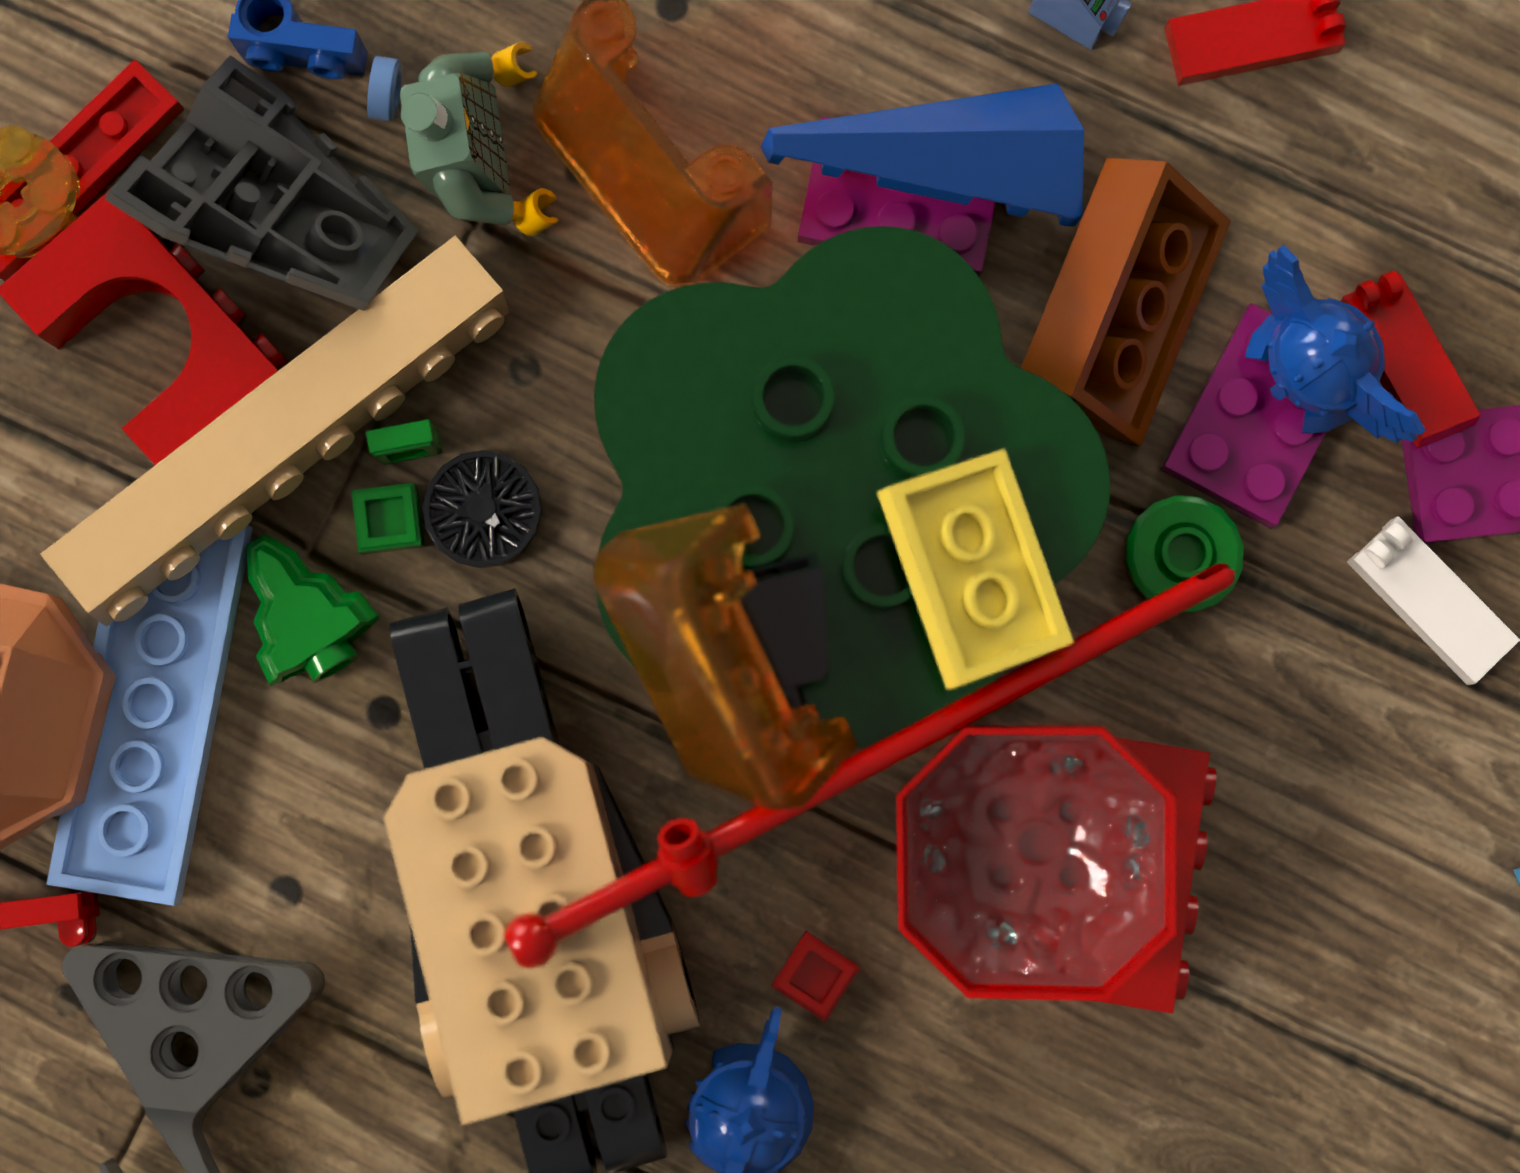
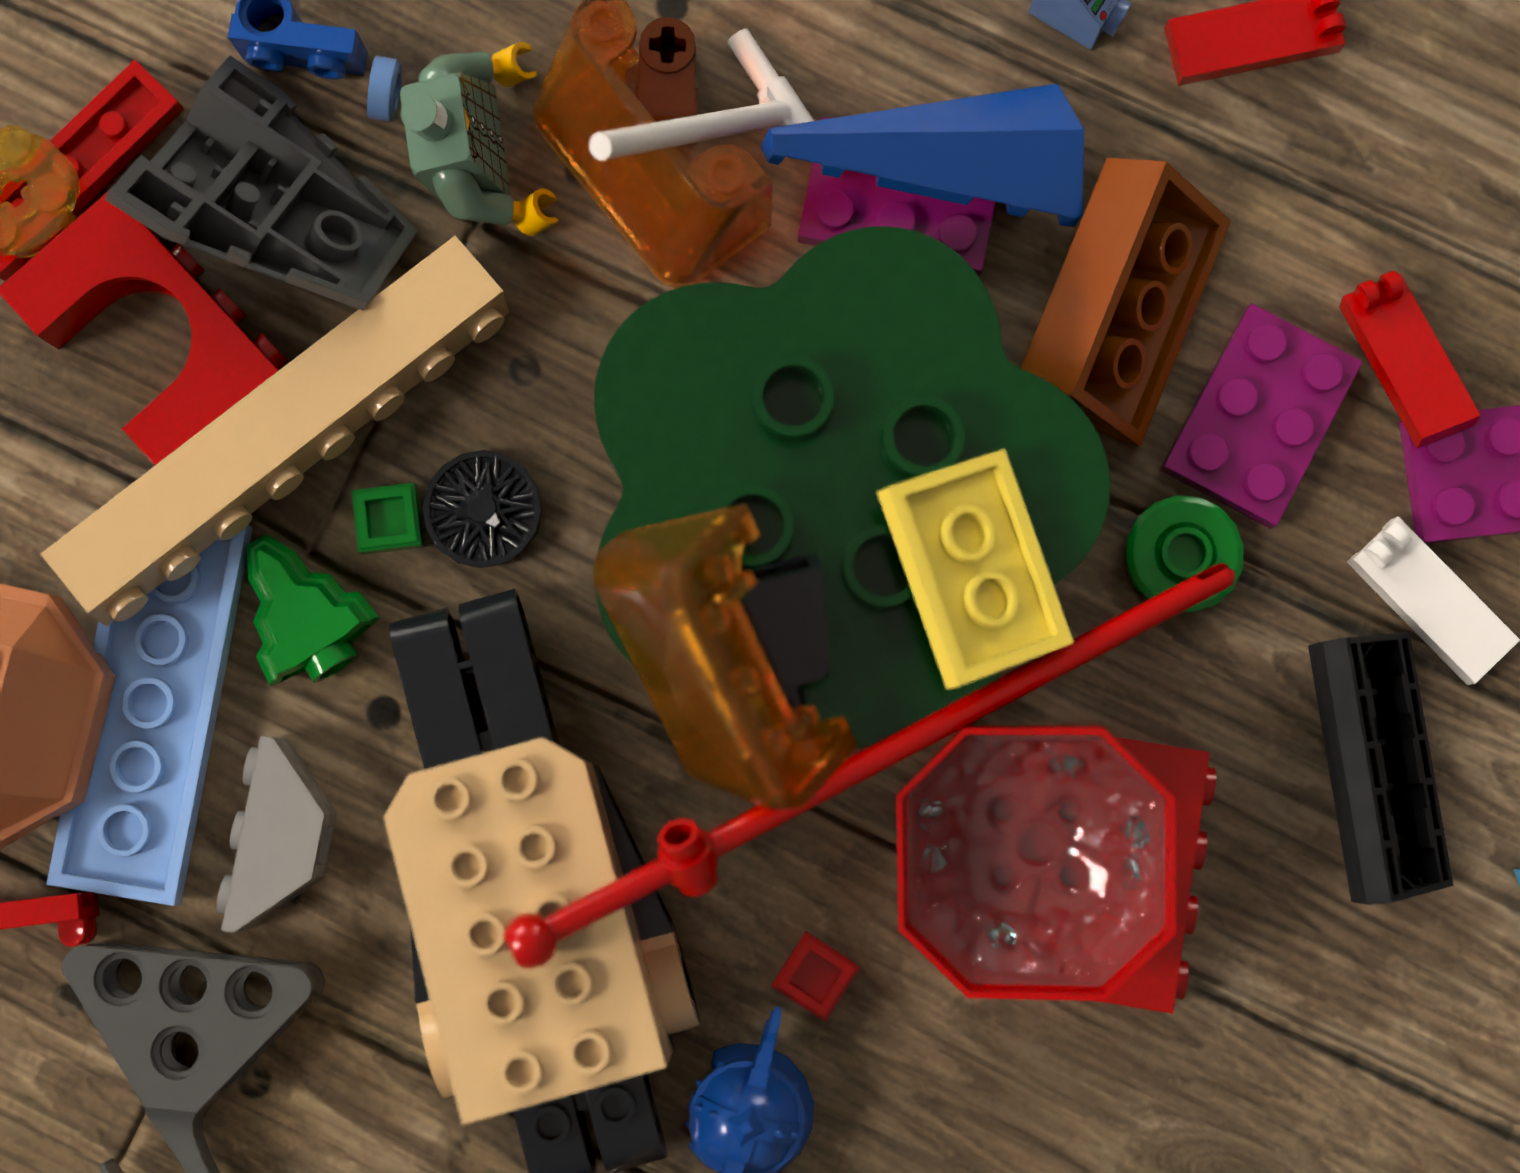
(278, 838): none -> light grey slope
(404, 442): green tile -> none
(662, 87): none -> reddish brown piece
(776, 108): none -> white bar
(1325, 357): blue helmet -> none
(1380, 767): none -> black piece

